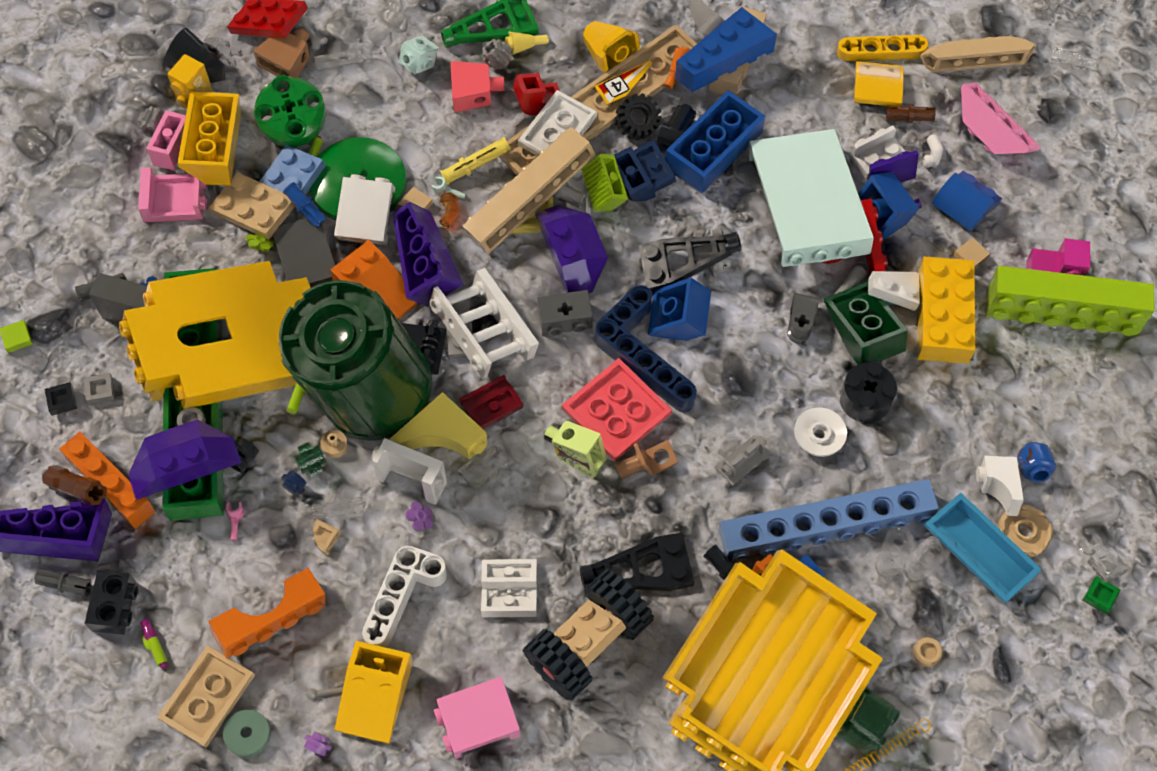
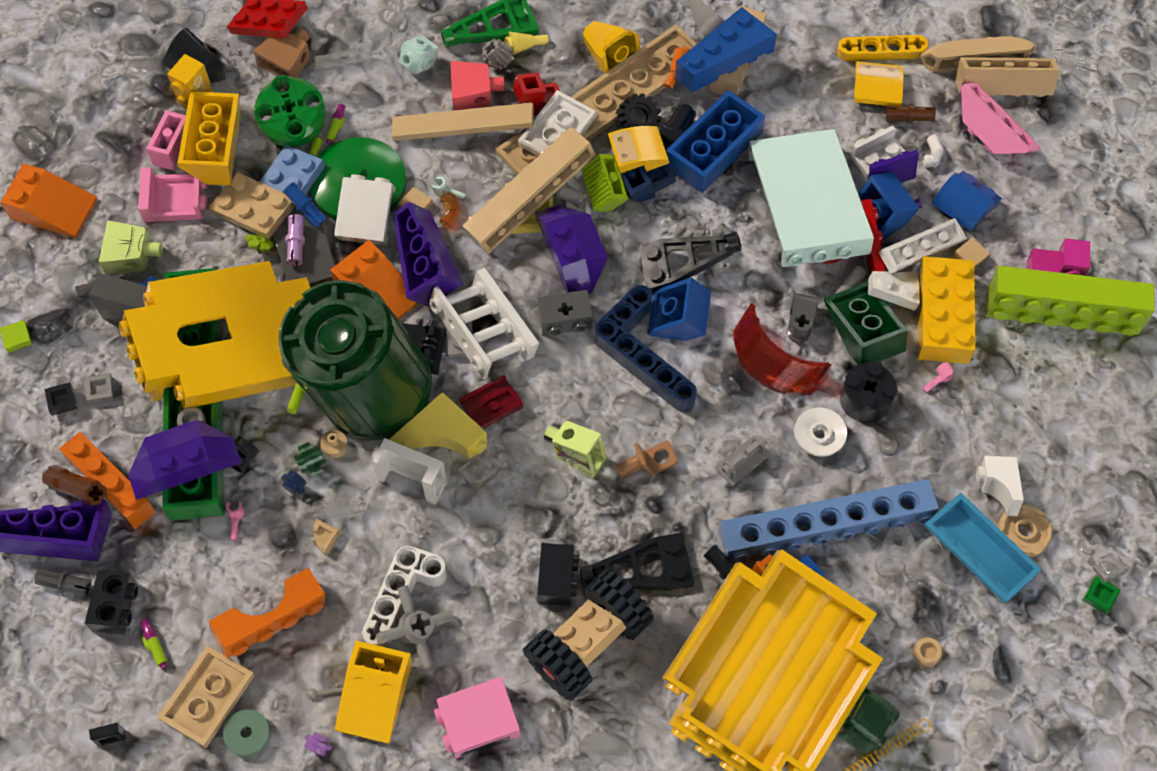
(47, 201): none -> orange slope
(107, 734): none -> black tile
(127, 248): none -> yellowish green torso
(295, 240): none -> lavender pin
(336, 124): none -> piece
(419, 516): medium lavender plant -> none
(423, 627): none -> light grey bar
(463, 122): none -> tan tile
(475, 160): light yellow pin -> none
(509, 588): white slope -> none
(556, 574): none -> black brick
(617, 408): coral plate -> none
(622, 84): sticker -> none
(638, 147): none -> yellow slope
(771, 364): none -> clear red windscreen
(923, 244): none -> white tile
(945, 374): none -> bright pink hand
(1009, 75): none -> tan brick
(1036, 462): blue head -> none

